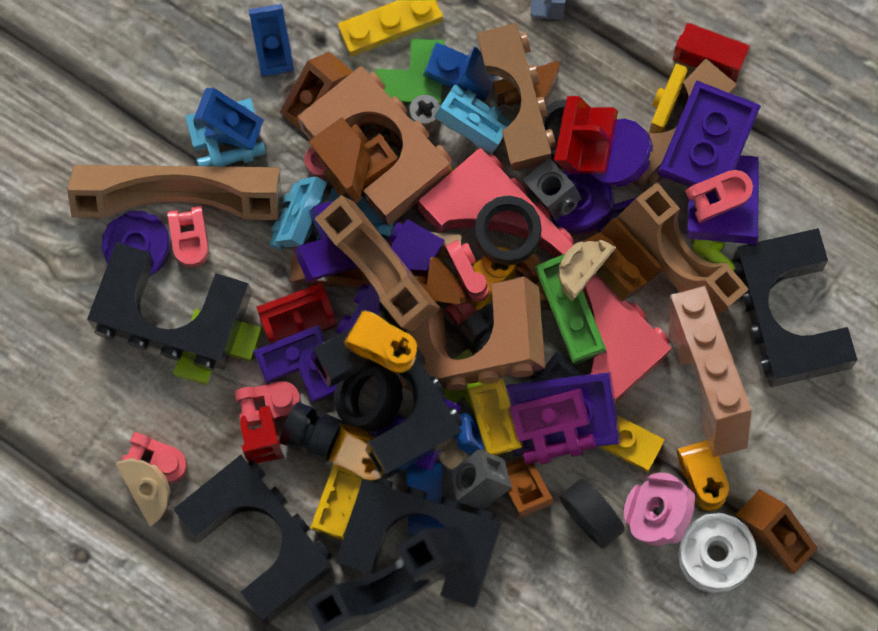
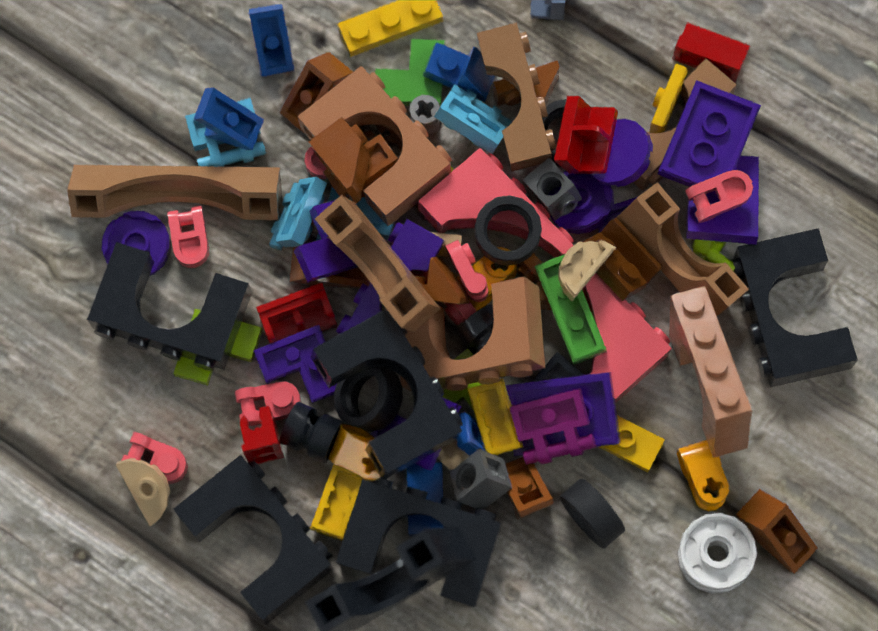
(378, 340): light orange piece -> none
(672, 522): bright pink plate -> none

